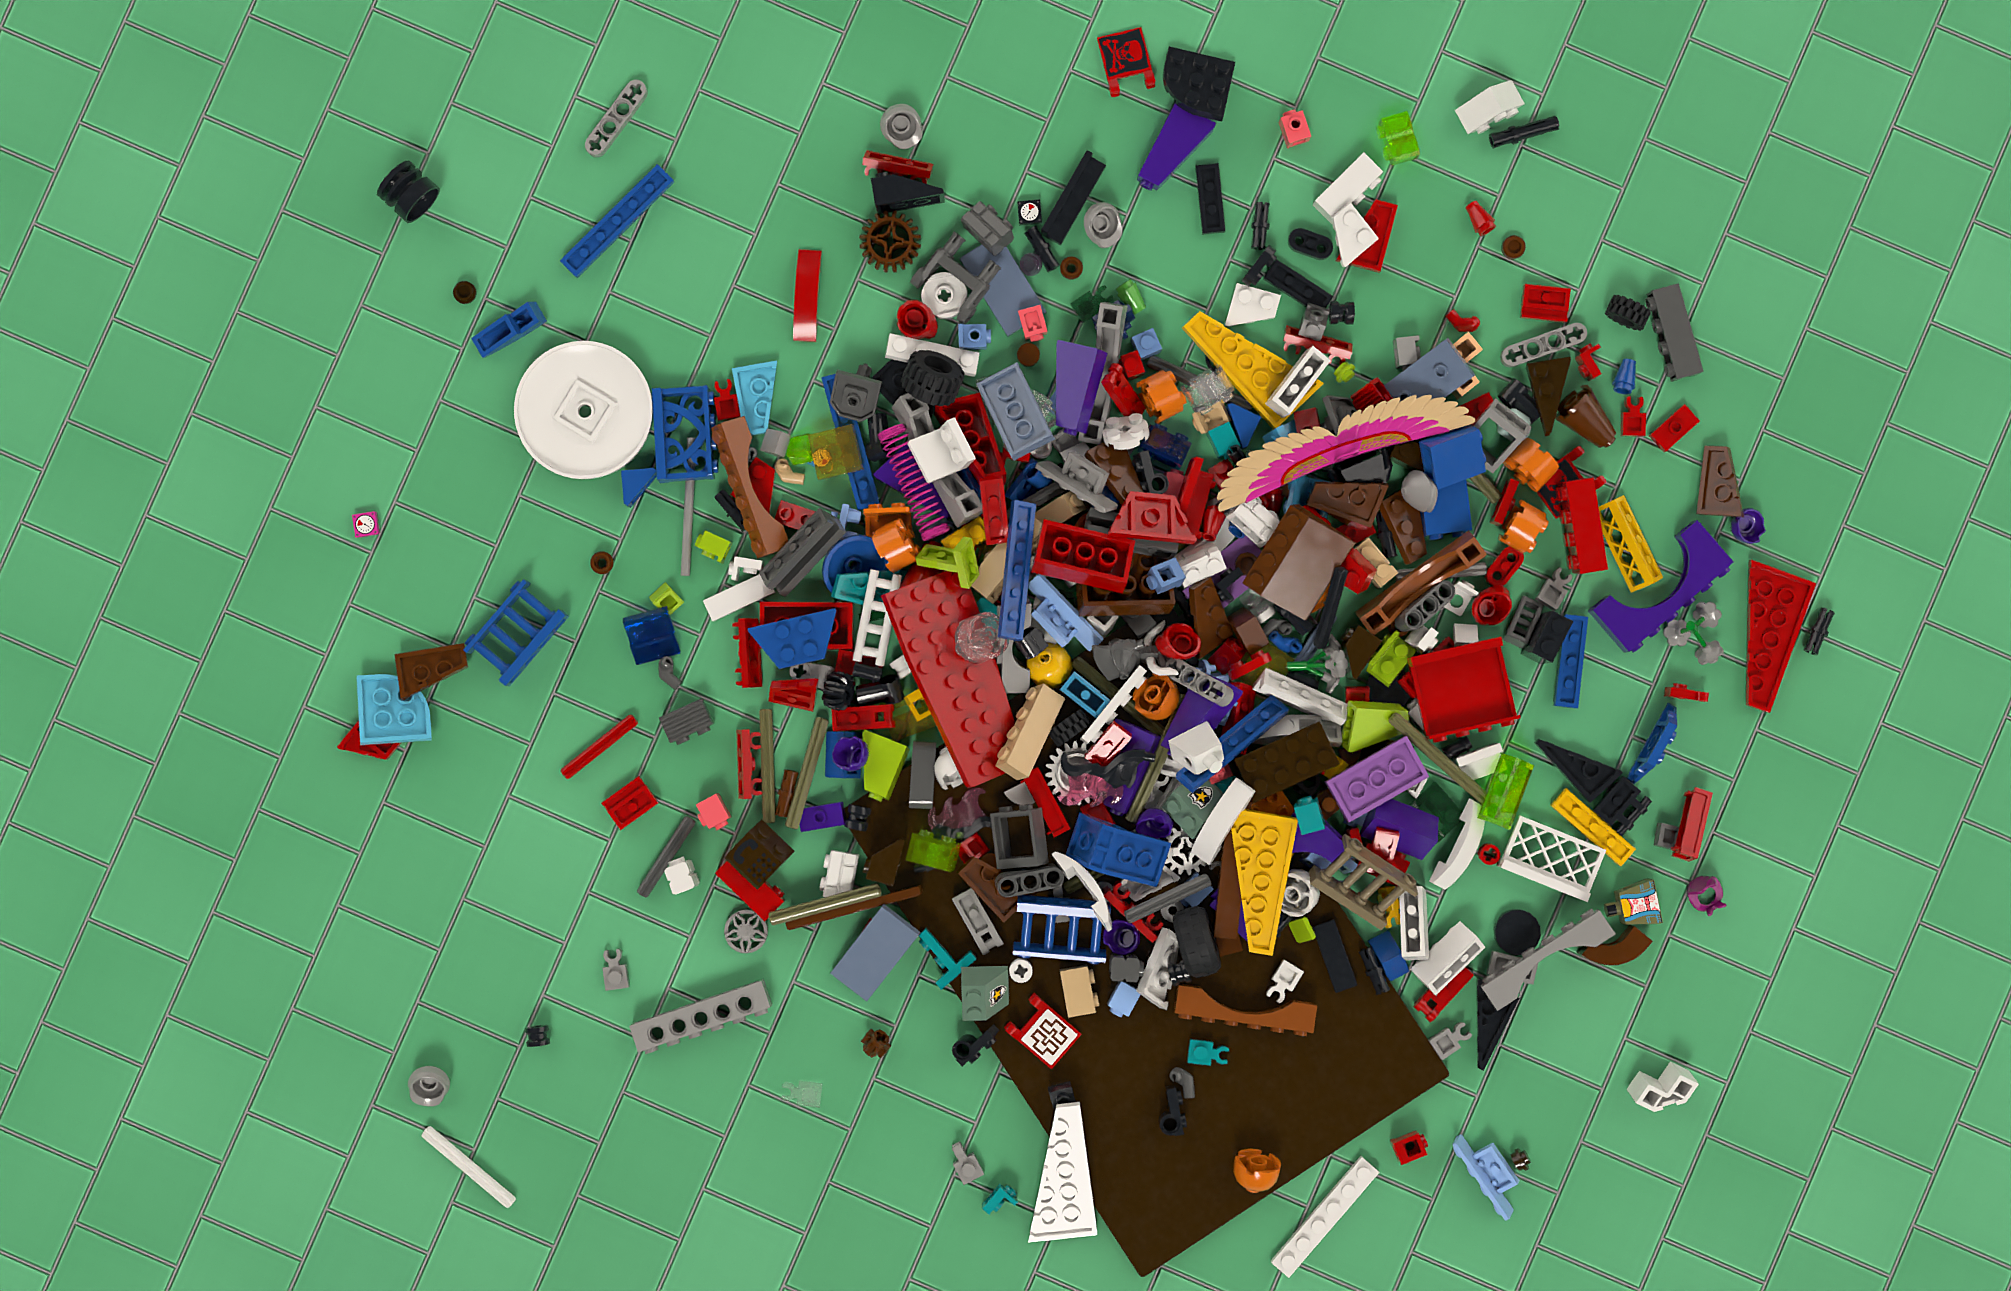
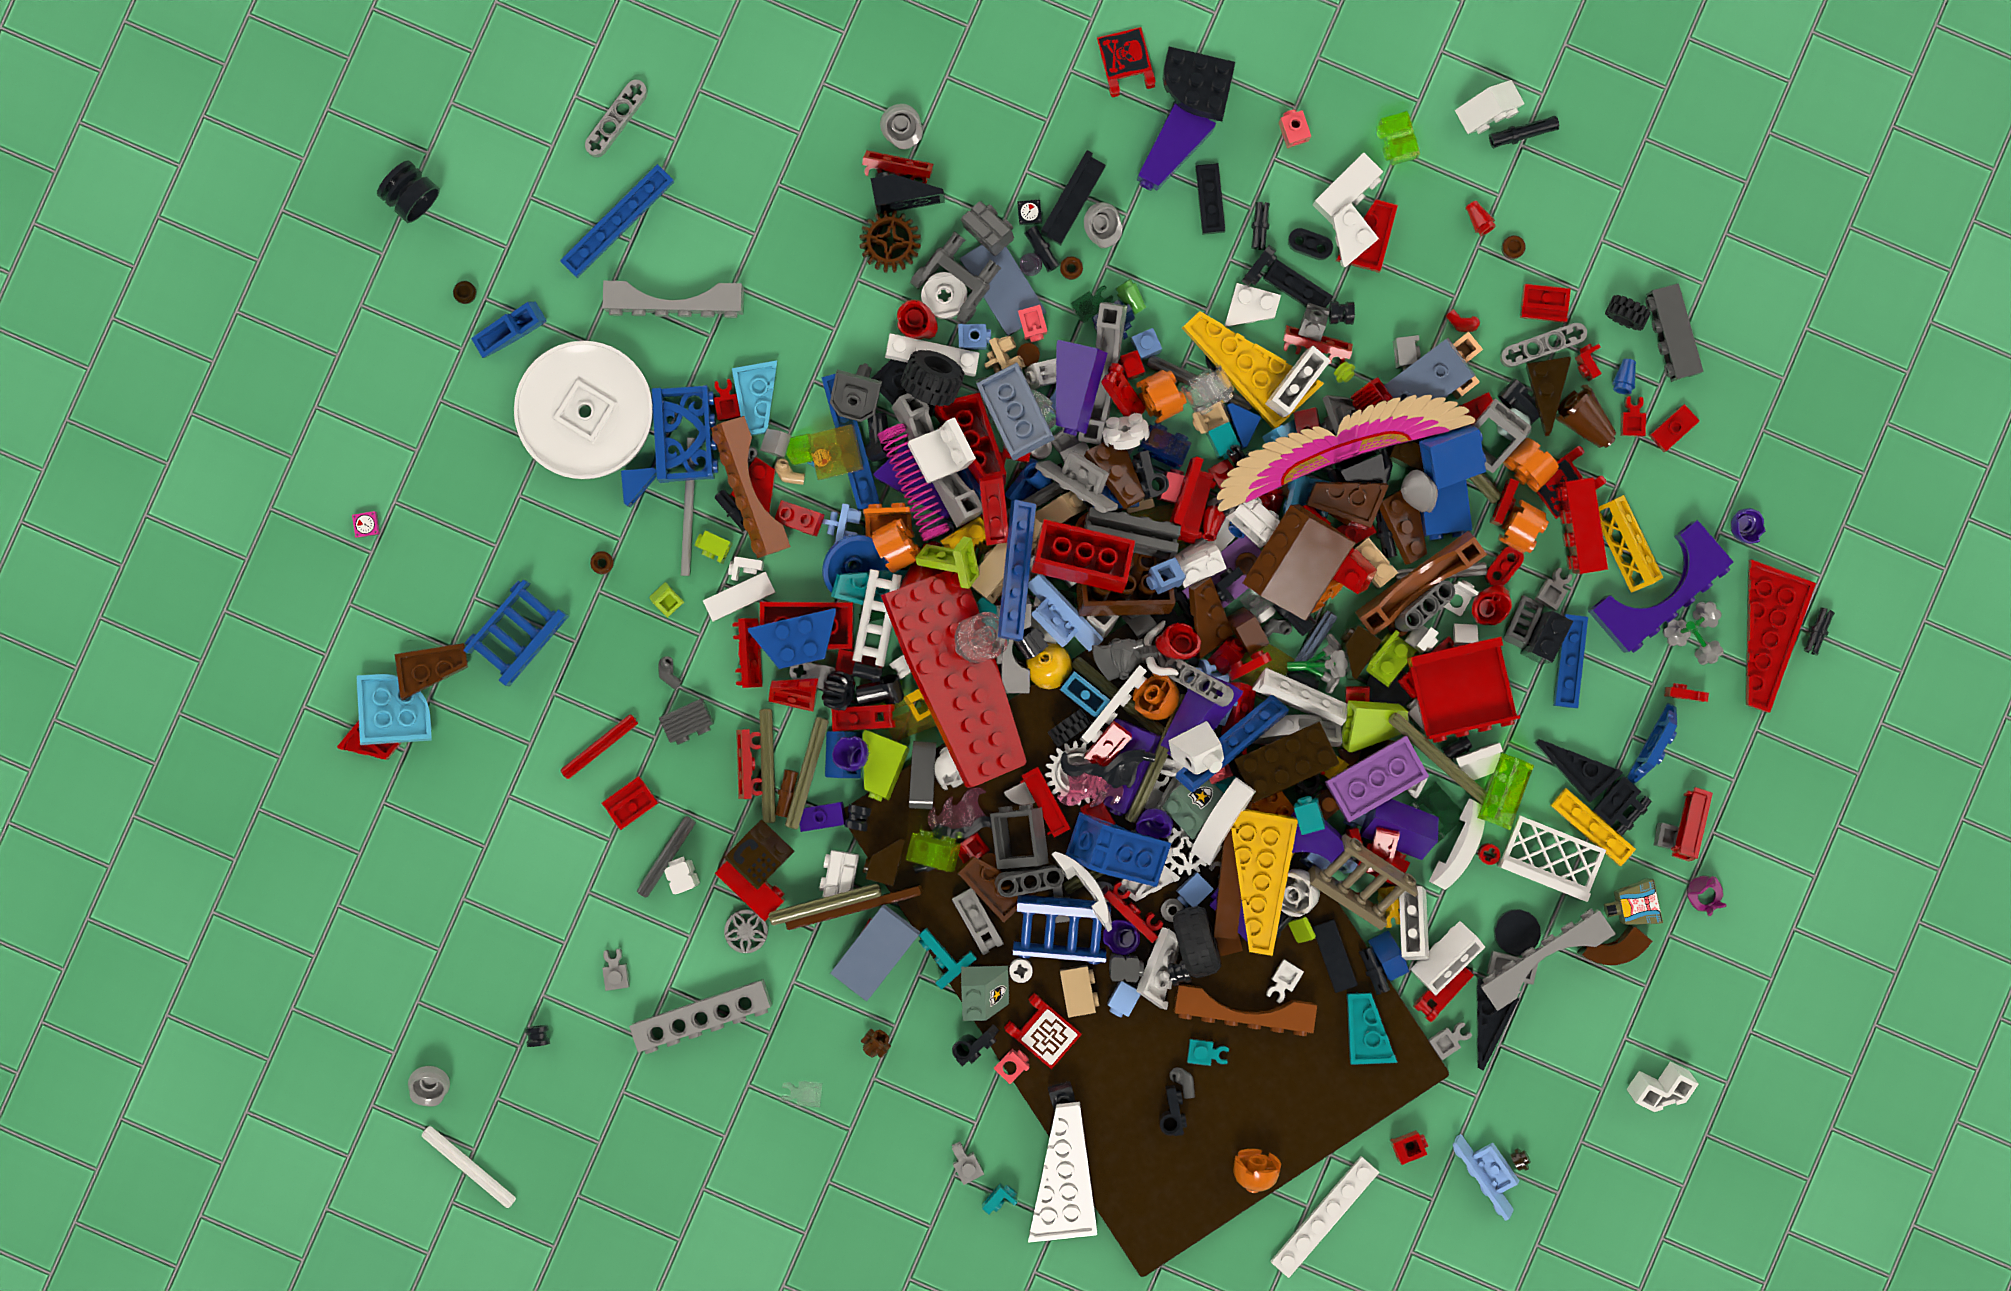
(651, 635): clear blue slope -> none
(713, 812): coral brick -> none
(721, 299): none -> light grey arch
(802, 552): dark grey brick -> none
(806, 295): red slope -> none
(1000, 348): none -> tan hips
(1019, 1059): none -> coral bracket
(1029, 731): tan brick -> none
(1041, 374): none -> white bracket
(1152, 518): red wing -> none
(1167, 898): dark grey axle -> none
(1285, 644): blue arm -> none
(1330, 607): black axle -> none
(1366, 1033): none -> teal wing
(1718, 484): reddish brown wing -> none

